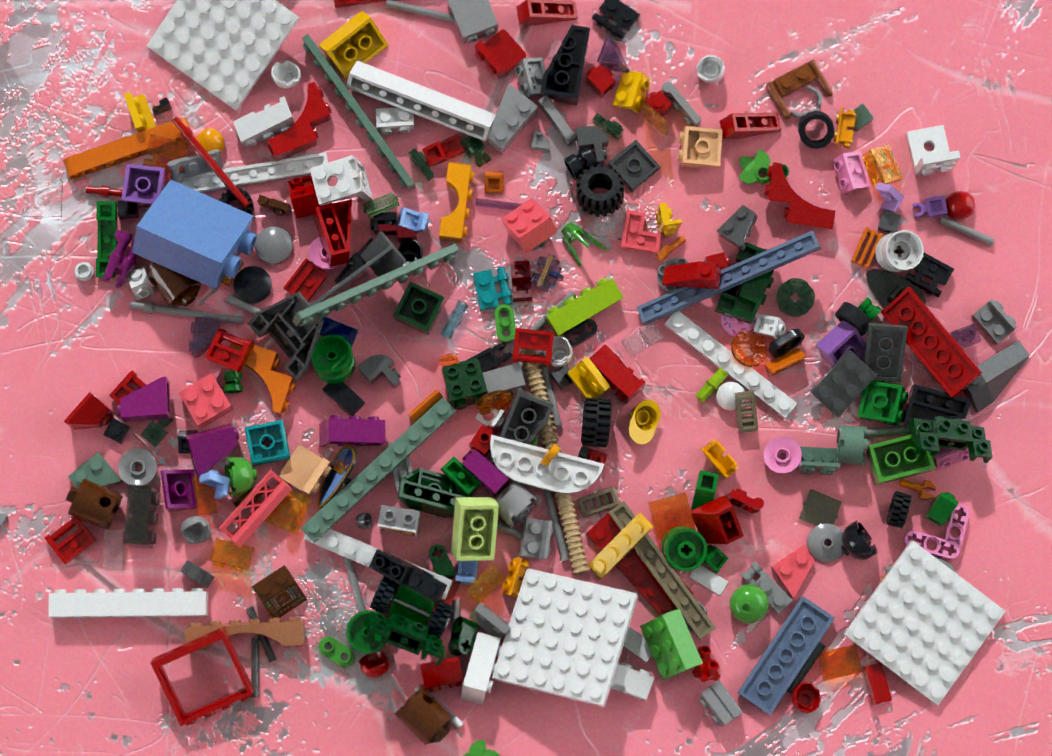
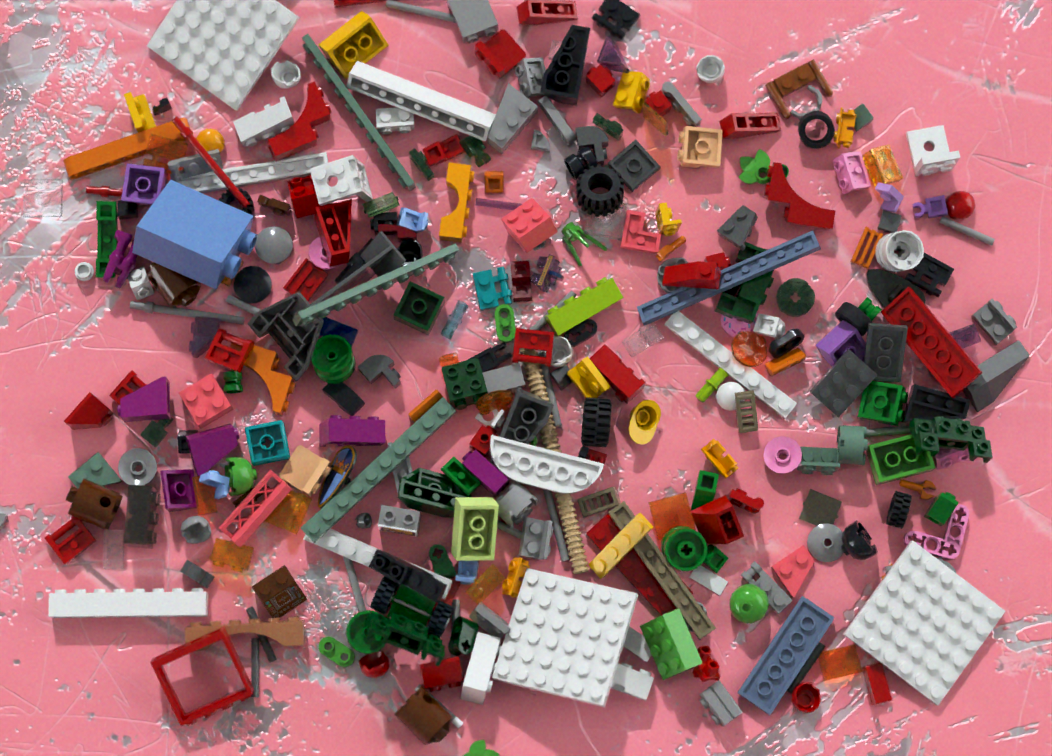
(116, 430): black plate -> none
(550, 454): light orange tile -> none

